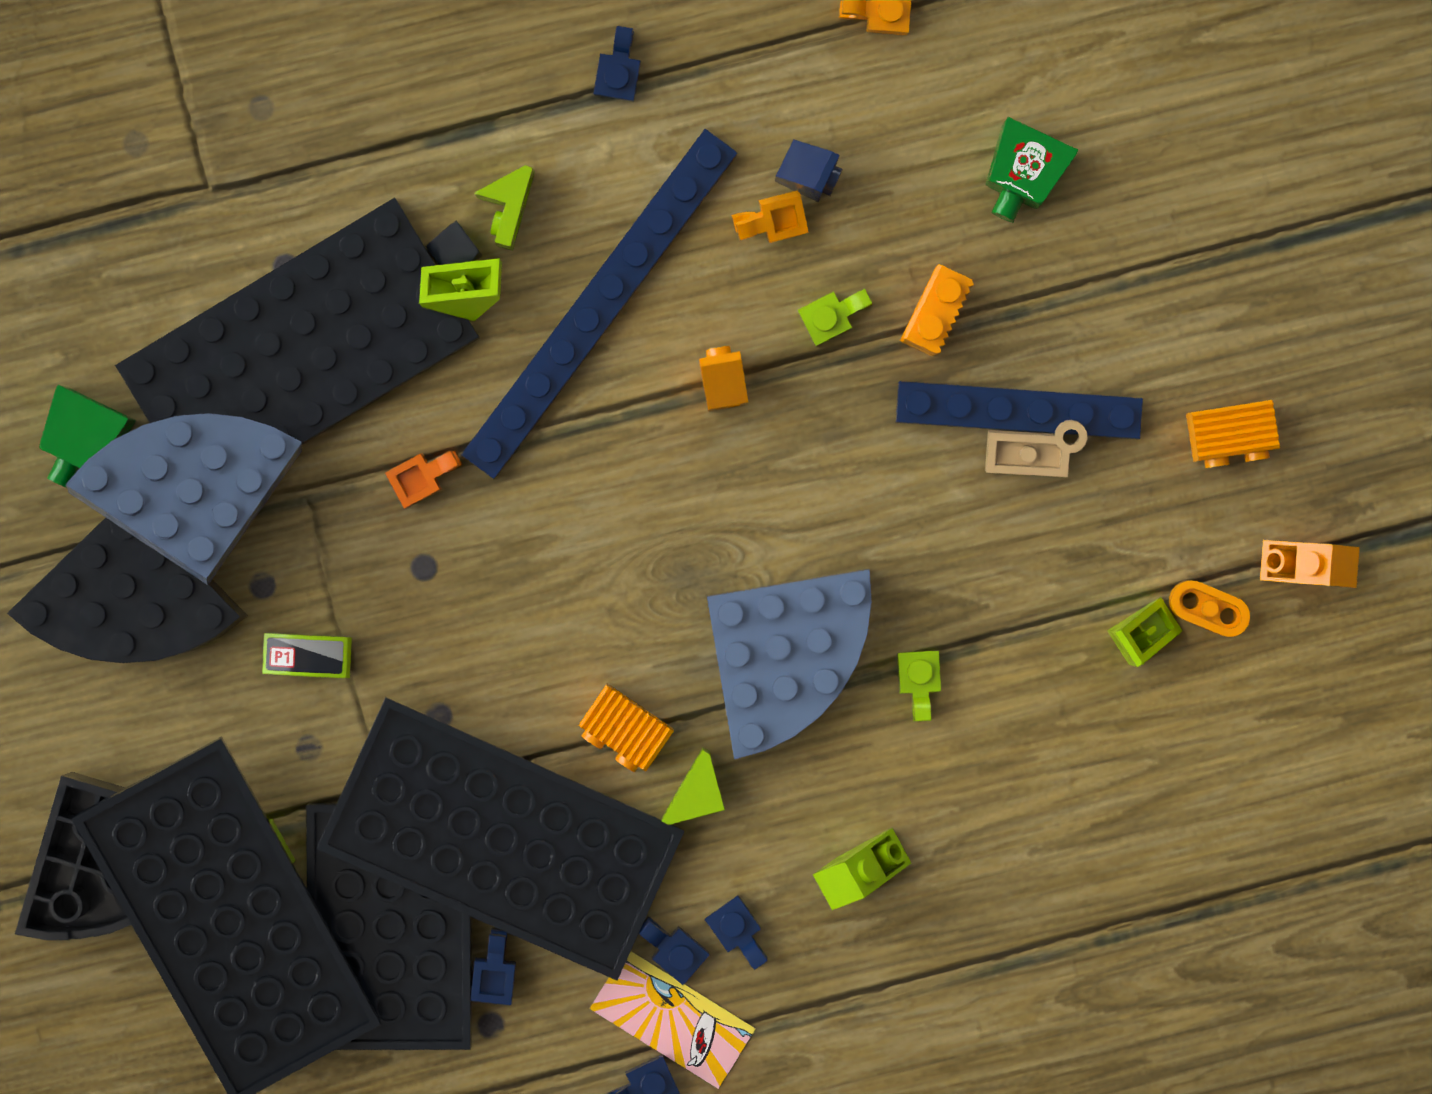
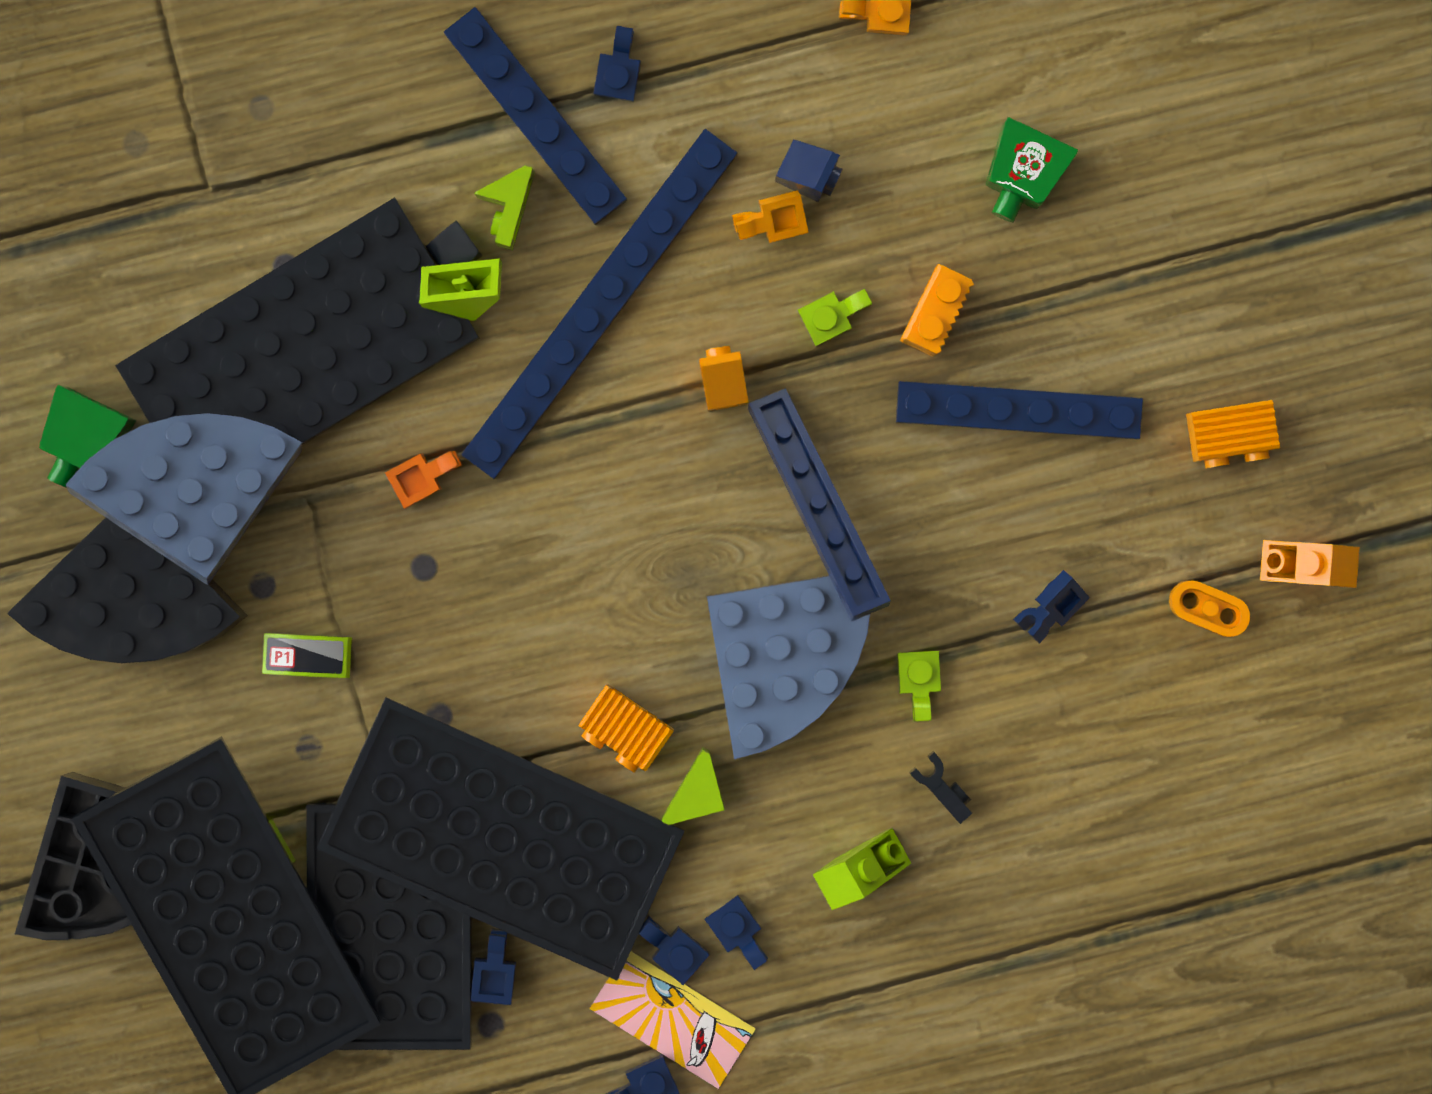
(535, 116): none -> dark blue plate
(819, 505): none -> dark blue plate
(951, 796): none -> black plate
(1033, 452): tan hinge -> none
(1057, 604): none -> dark blue plate
(1145, 632): lime slope -> none

